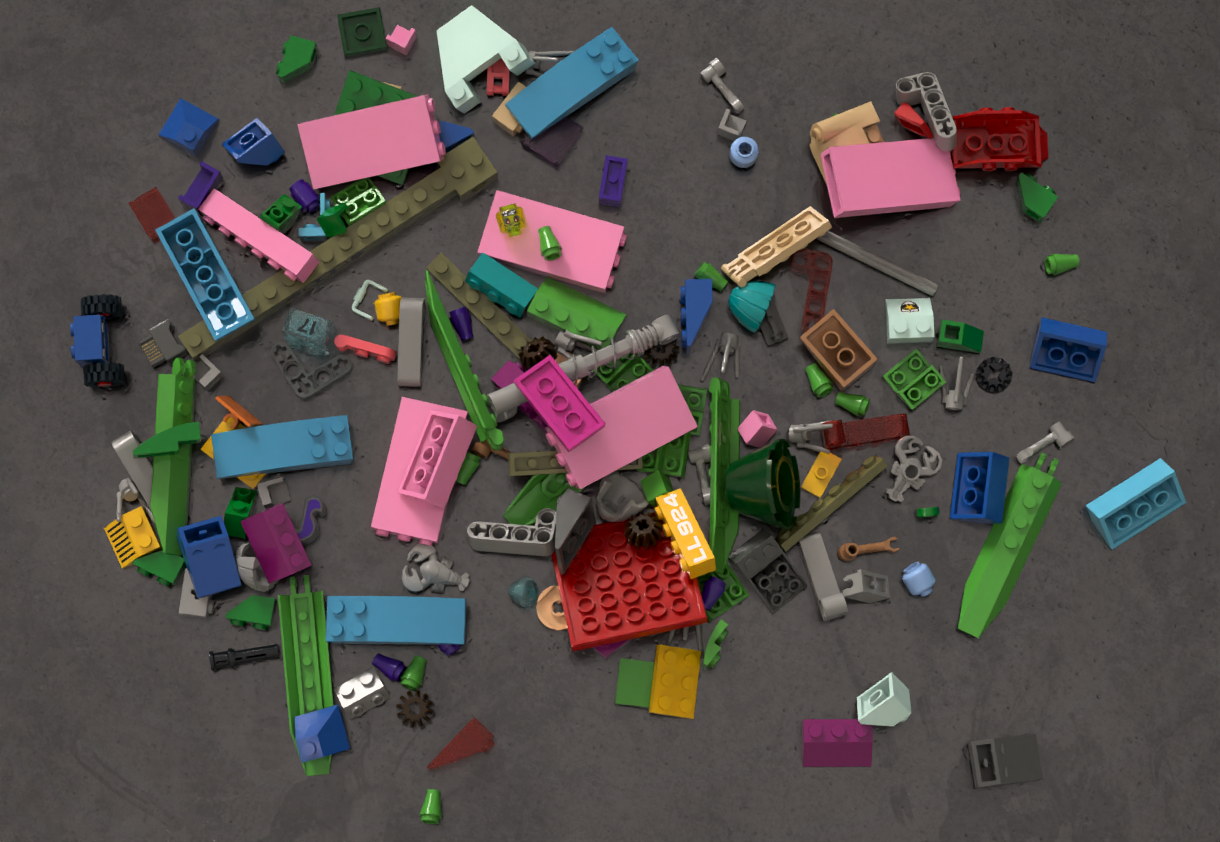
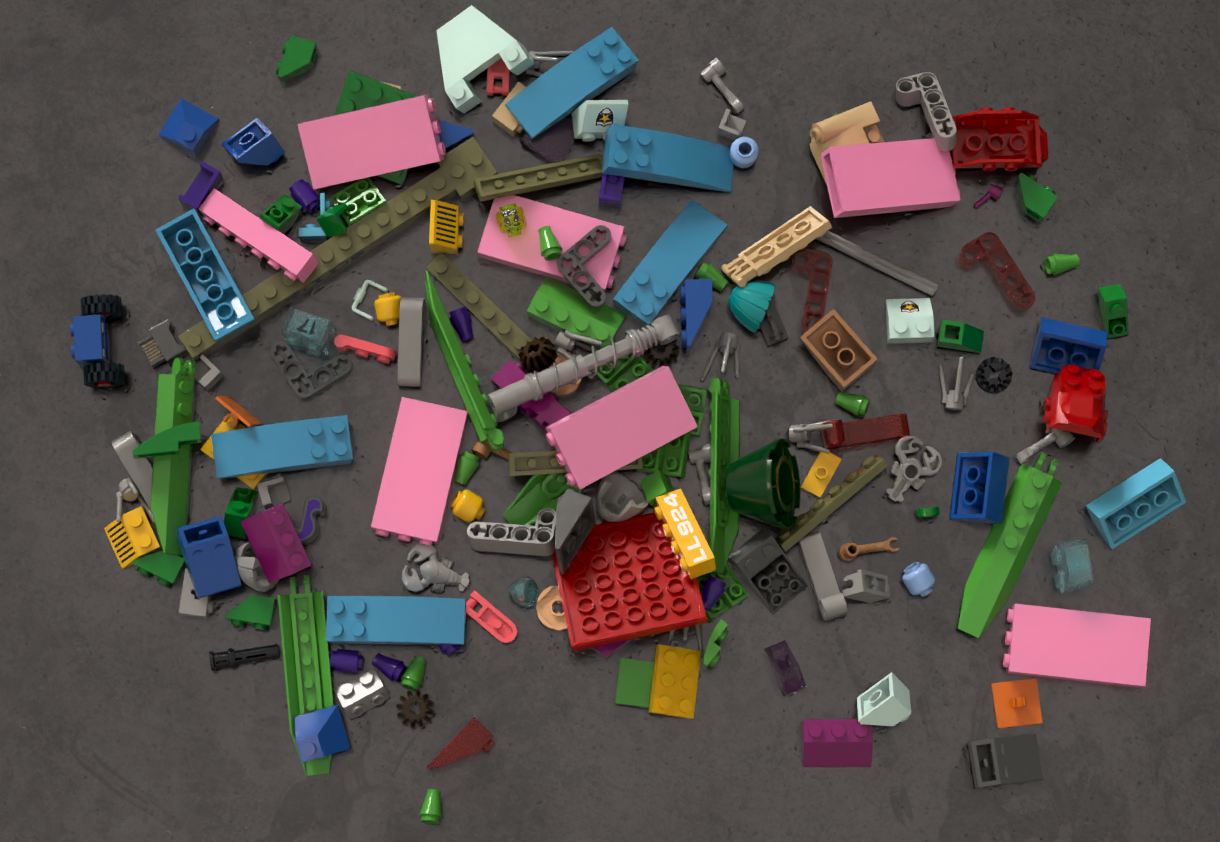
(151, 211): clear red plate -> none
(346, 661): none -> dark purple brick
(362, 32): dark green tile -> none
(401, 39): bright pink panel -> none
(437, 458): bright pink slope -> none
(444, 228): none -> yellow slope
(467, 506): none -> yellow head
(491, 619): none -> coral plate
(501, 285): teal brick -> none
(539, 177): none -> olive plate
(559, 403): dark pink plate -> none
(578, 262): none -> dark grey beam
(596, 116): none -> light aqua slope
(643, 531): dark brown gear -> none
(666, 158): none -> dark azure slope
(669, 264): none -> dark azure slope
(757, 429): bright pink panel -> none
(785, 667): none -> clear purple slope
(819, 381): bright green cone -> none
(912, 121): red slope -> none
(913, 379): bright green slope -> none
(994, 191): none -> magenta hand
(1000, 273): none -> clear red beam
(1016, 703): none -> orange piece
(1072, 566): none -> clear light blue brick
(1077, 402): none -> red slope
(1077, 645): none -> bright pink brick
(1114, 310): none -> green slope

